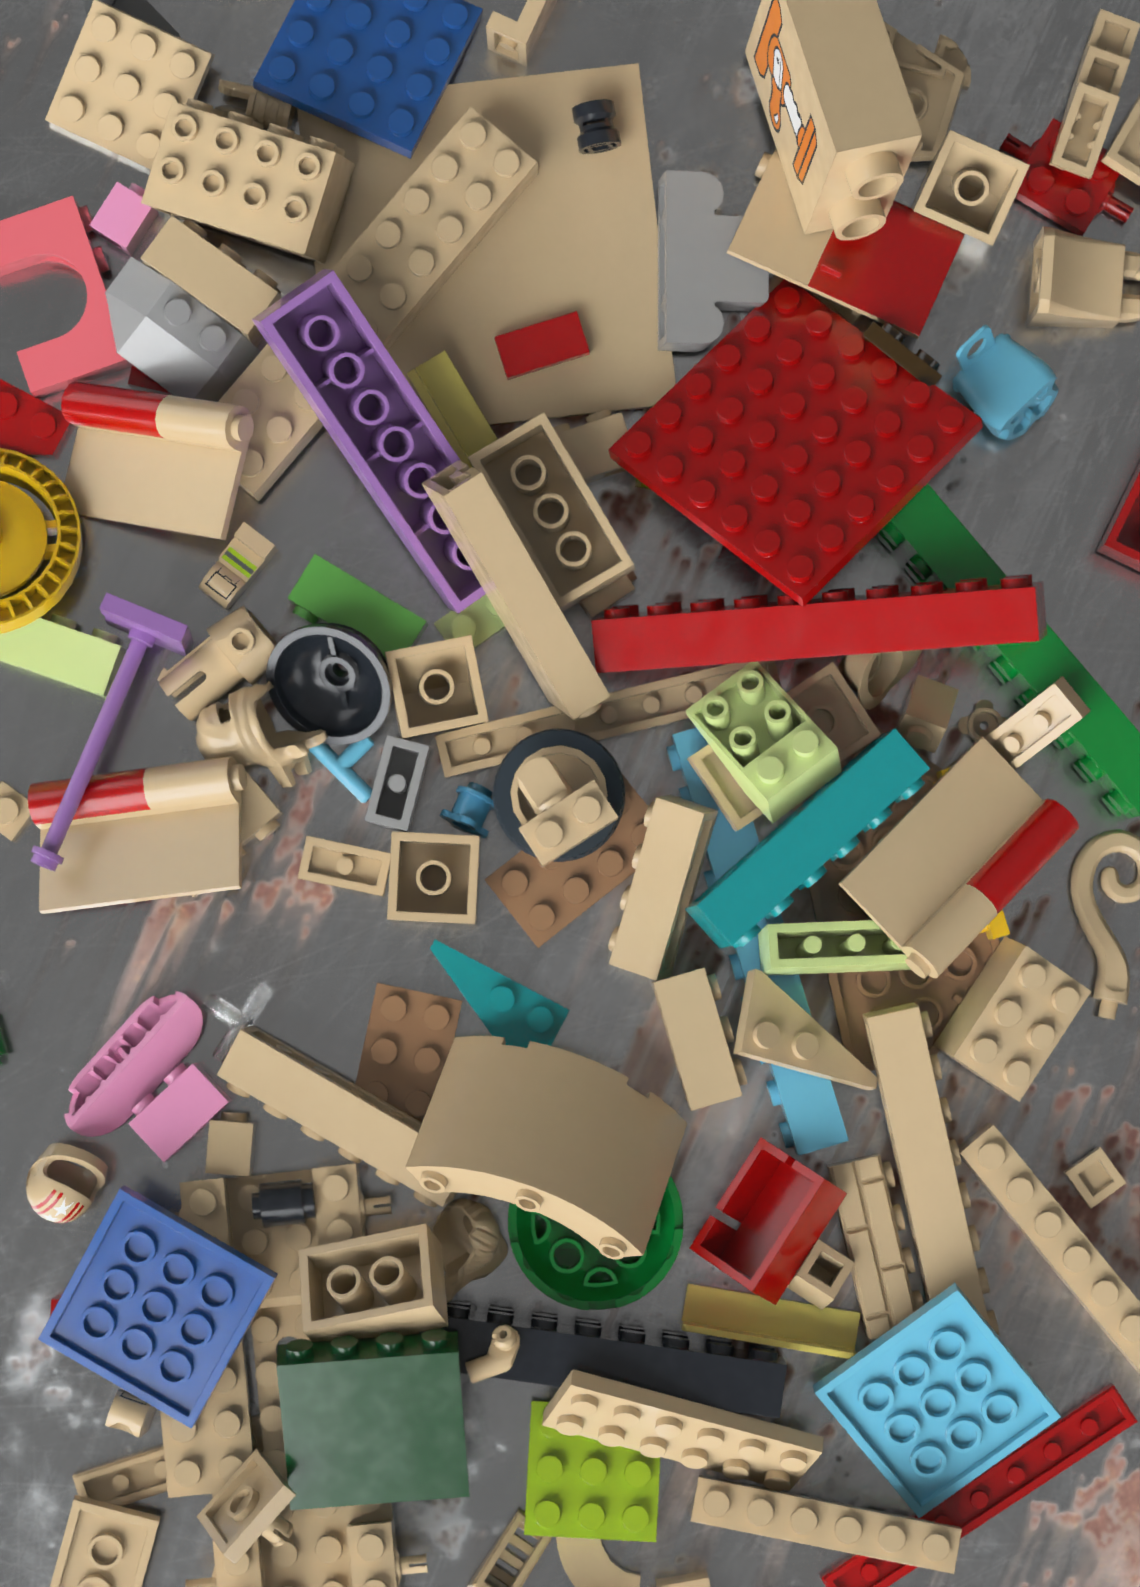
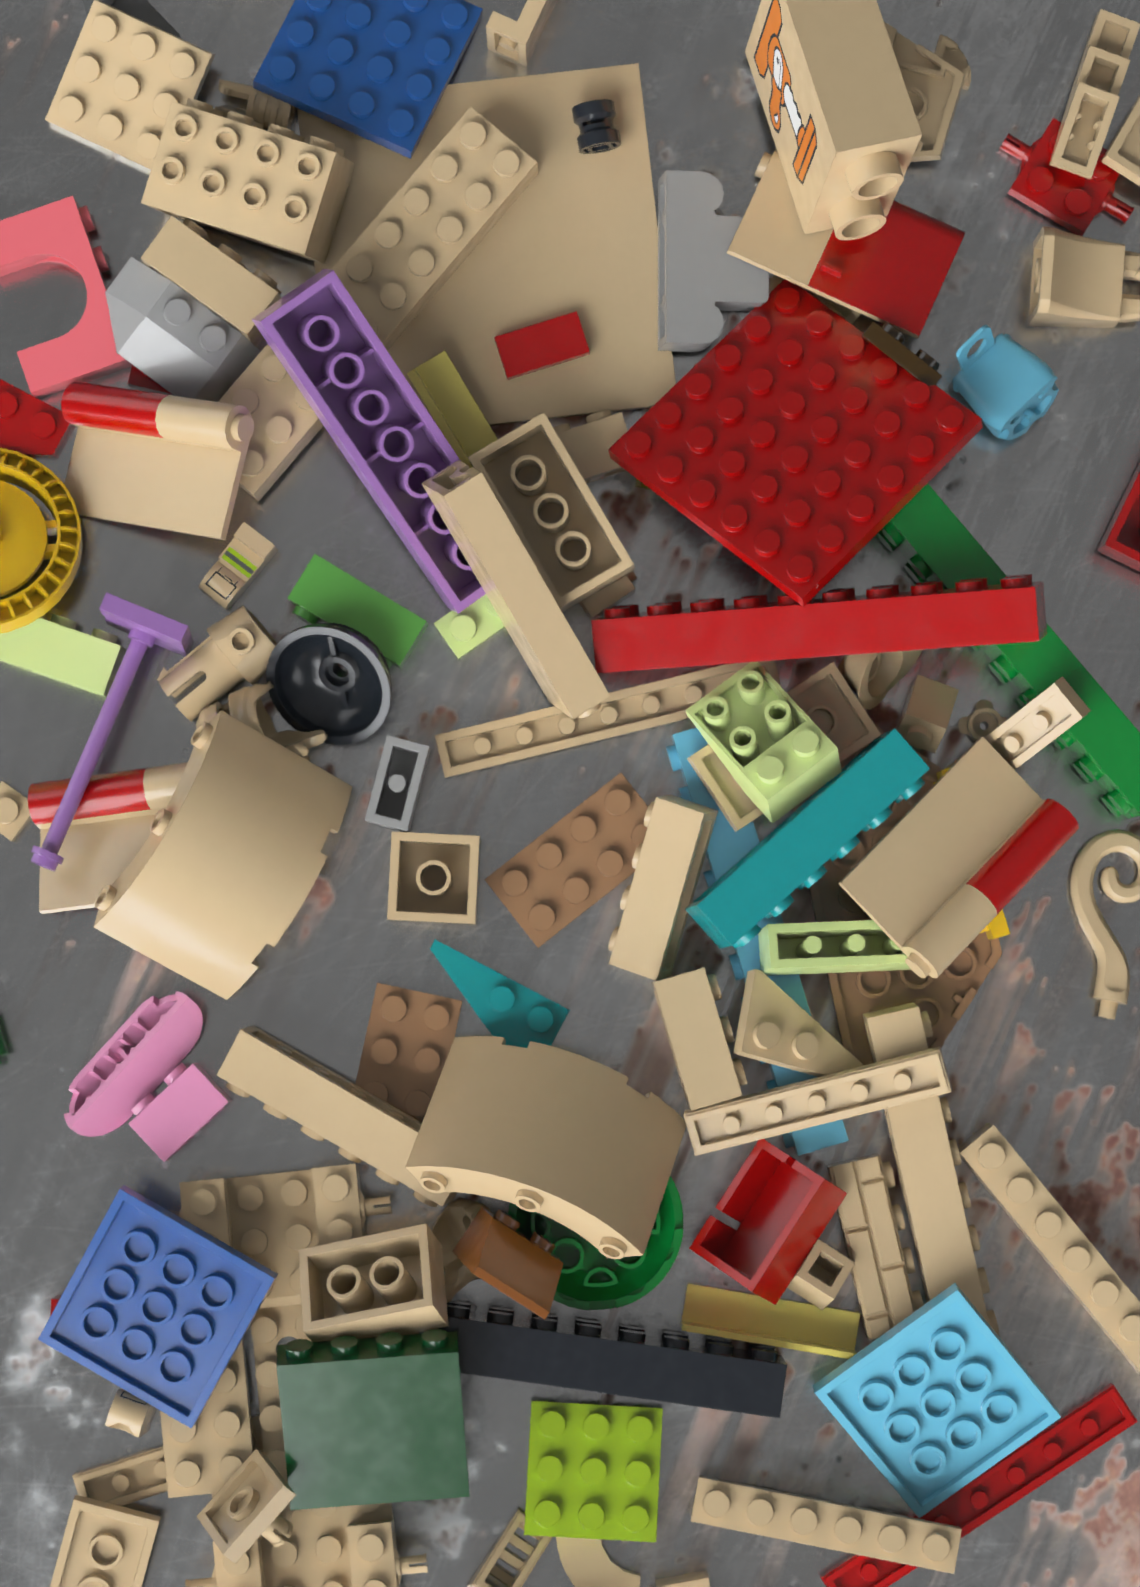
(61, 1189): tan helmet -> none
(124, 218): bright pink brick -> none
(226, 857): none -> tan panel
(231, 1144): tan brick -> none
(234, 1018): clear piece -> none
(284, 1203): black brick -> none
(341, 766): medium azure piece -> none
(344, 866): tan plate -> none
(436, 687): tan slope -> none
(470, 809): dark azure brick -> none
(499, 1357): tan arm -> none
(511, 1260): none -> dark orange slope
(562, 815): tan brick -> none
(579, 761): black wheel -> none
(681, 1431): tan plate -> none
(818, 1101): none -> tan tile
(970, 187): tan slope -> none
(1012, 1018): tan brick -> none
(1094, 1177): tan plate -> none

